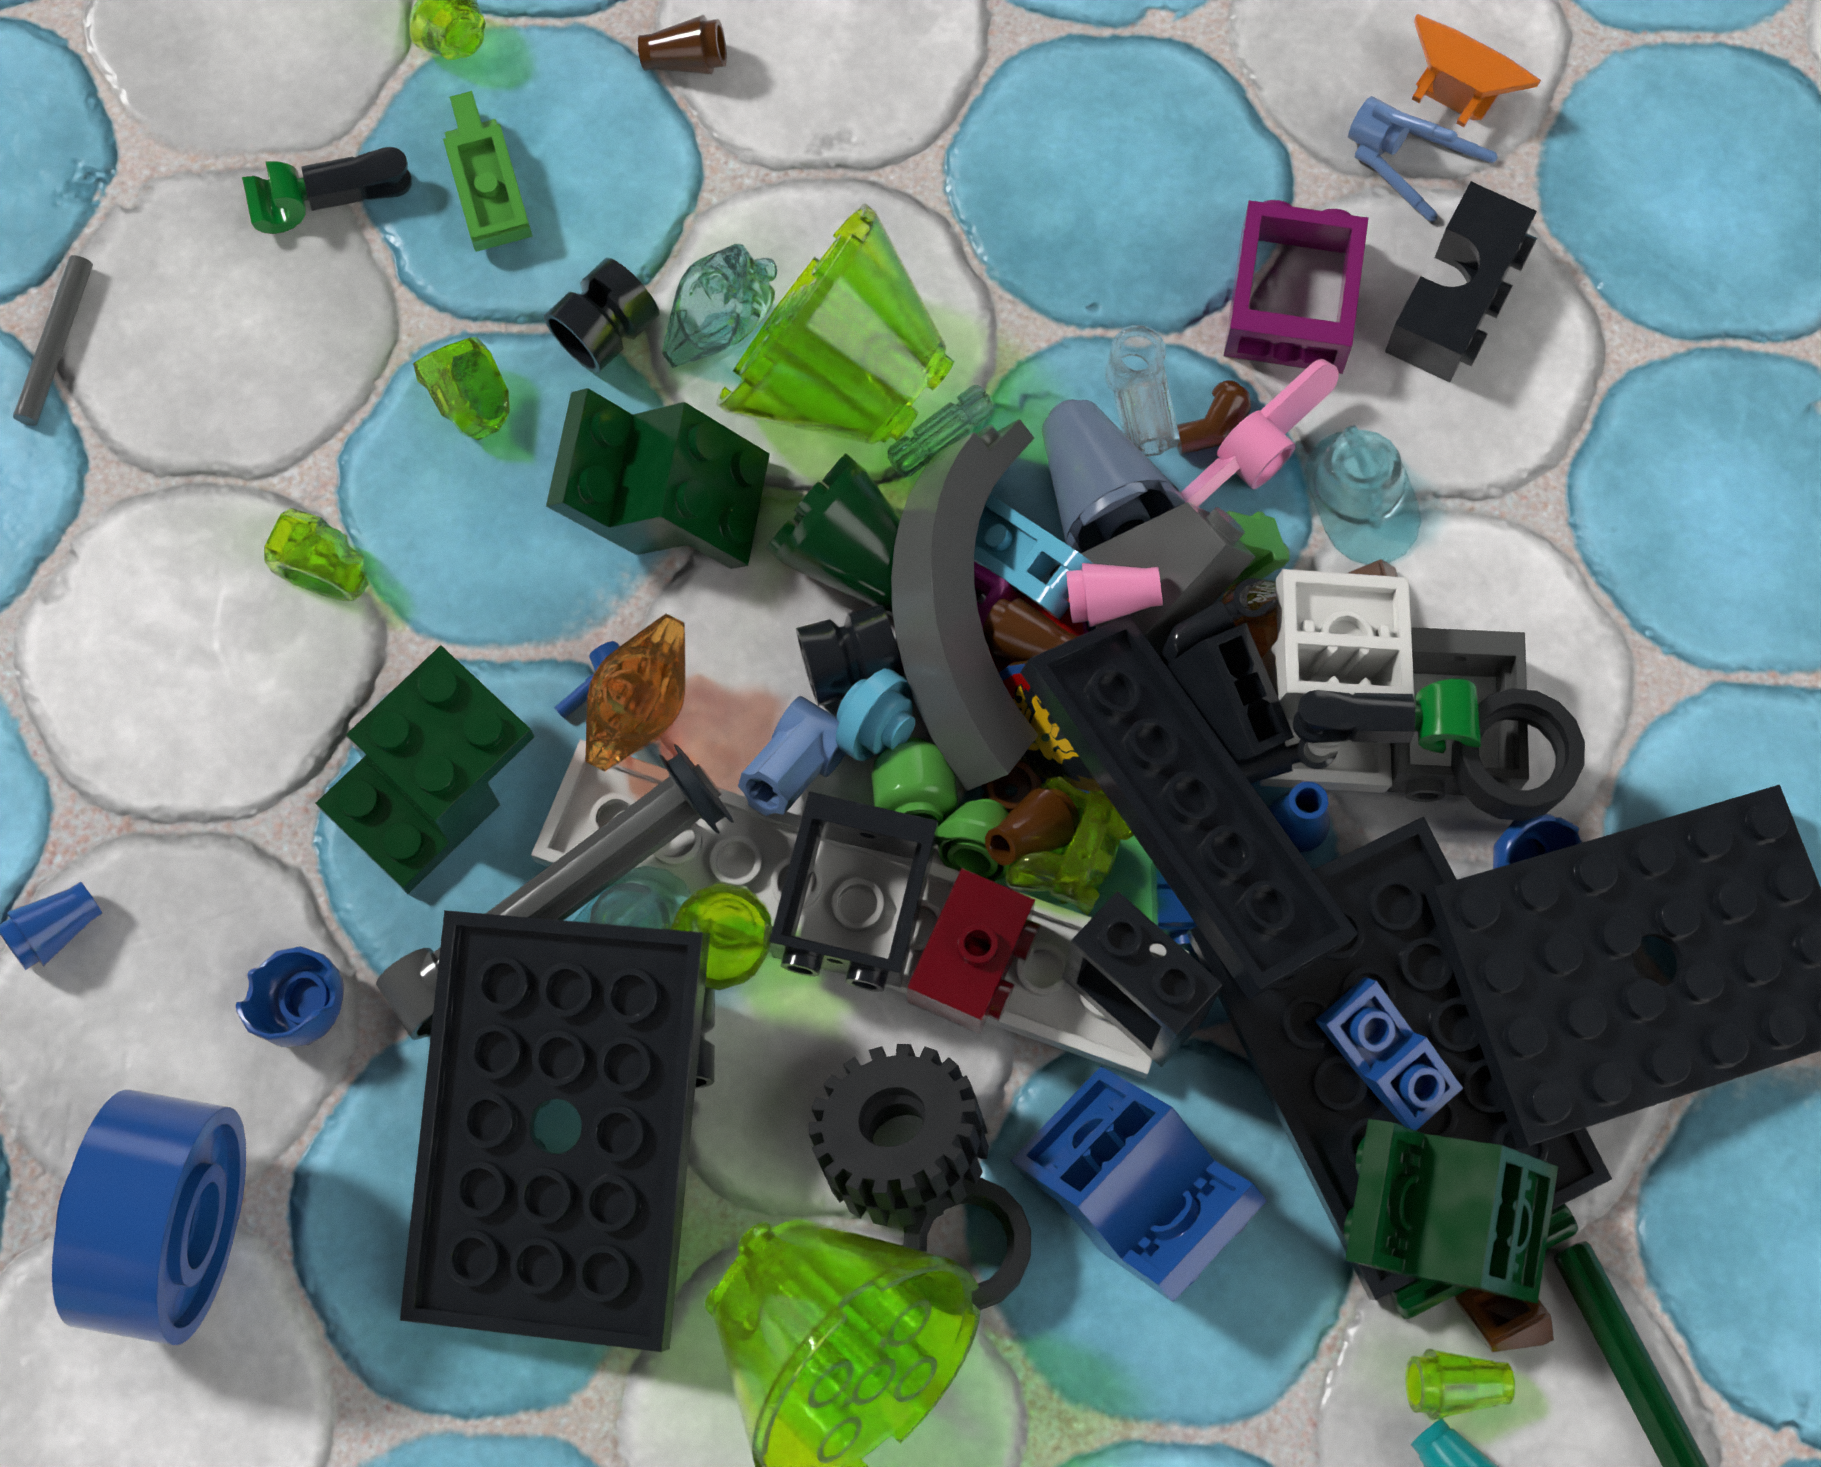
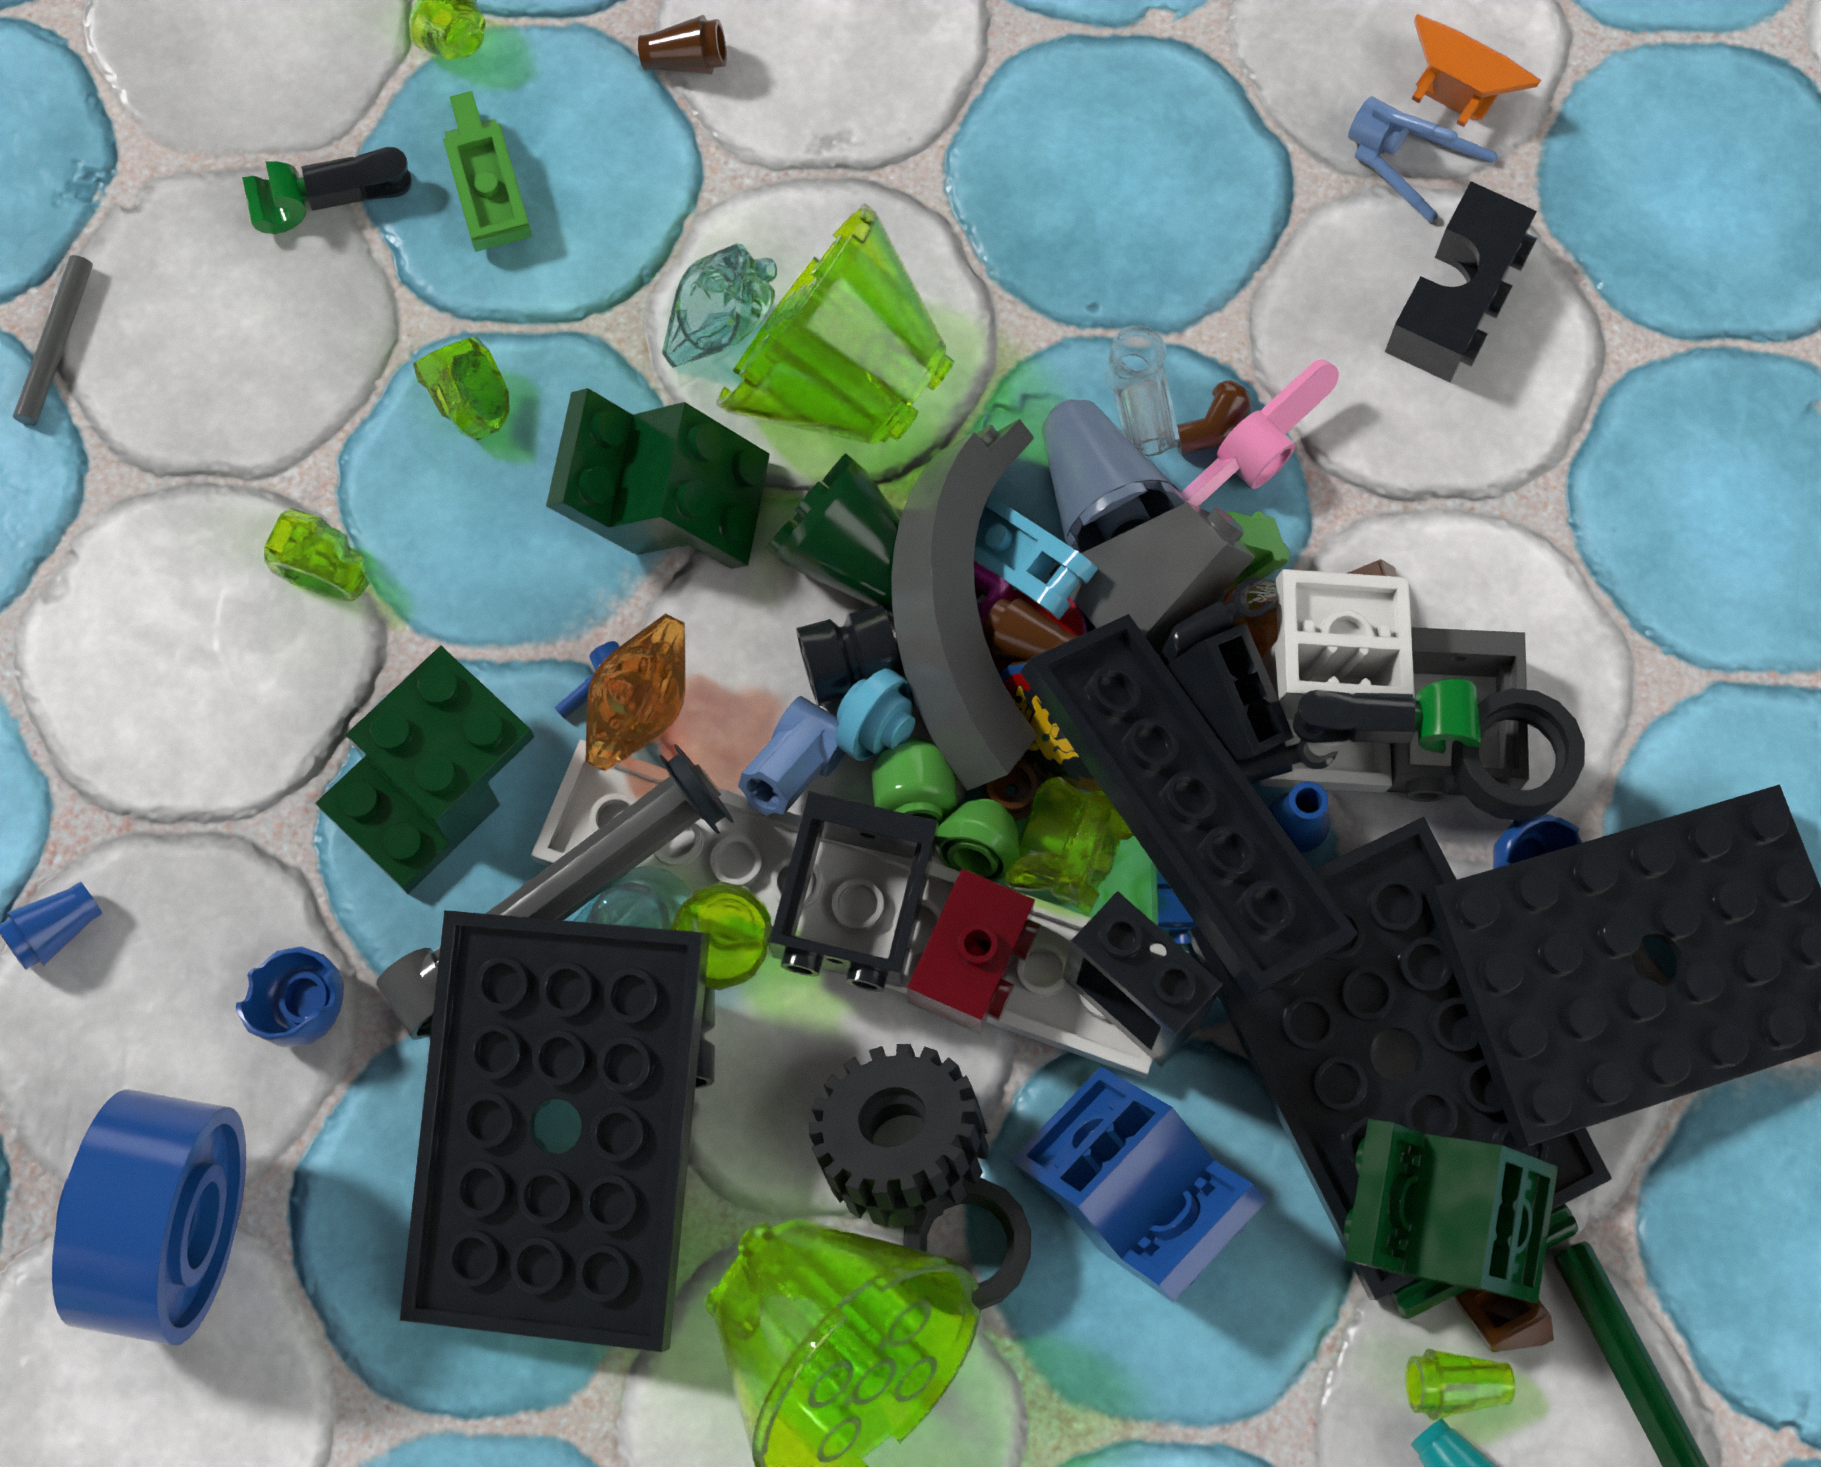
(606, 311): black wheel -> none
(940, 430): clear light blue axle -> none
(1037, 824): reddish brown cone -> none
(1110, 591): bright pink cone -> none
(1291, 338): magenta window -> none
(1363, 495): clear light blue piece -> none
(1388, 1054): blue slope -> none

